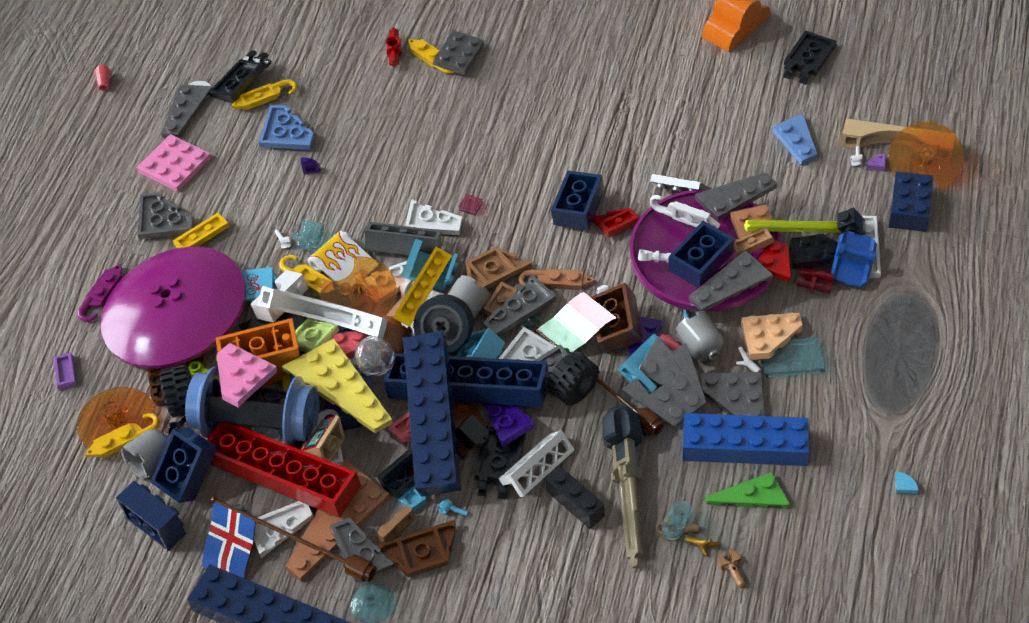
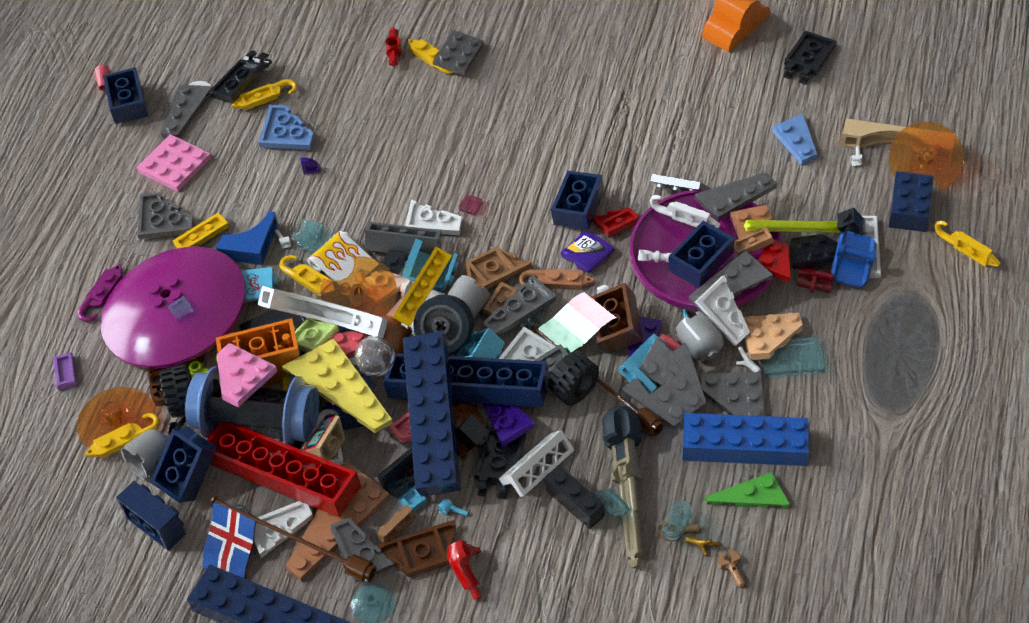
(125, 95): none -> dark blue brick
(181, 309): none -> clear light blue tile
(250, 245): none -> blue arch
(289, 282): white arch -> none
(395, 261): none -> black bracket
(458, 557): none -> red animal
(587, 251): none -> dark purple slope
(612, 502): none -> clear light blue tile
(722, 310): none -> white wing
(877, 163): medium lavender tile -> none
(905, 484): medium azure tile -> none
(968, 246): none -> yellow plate

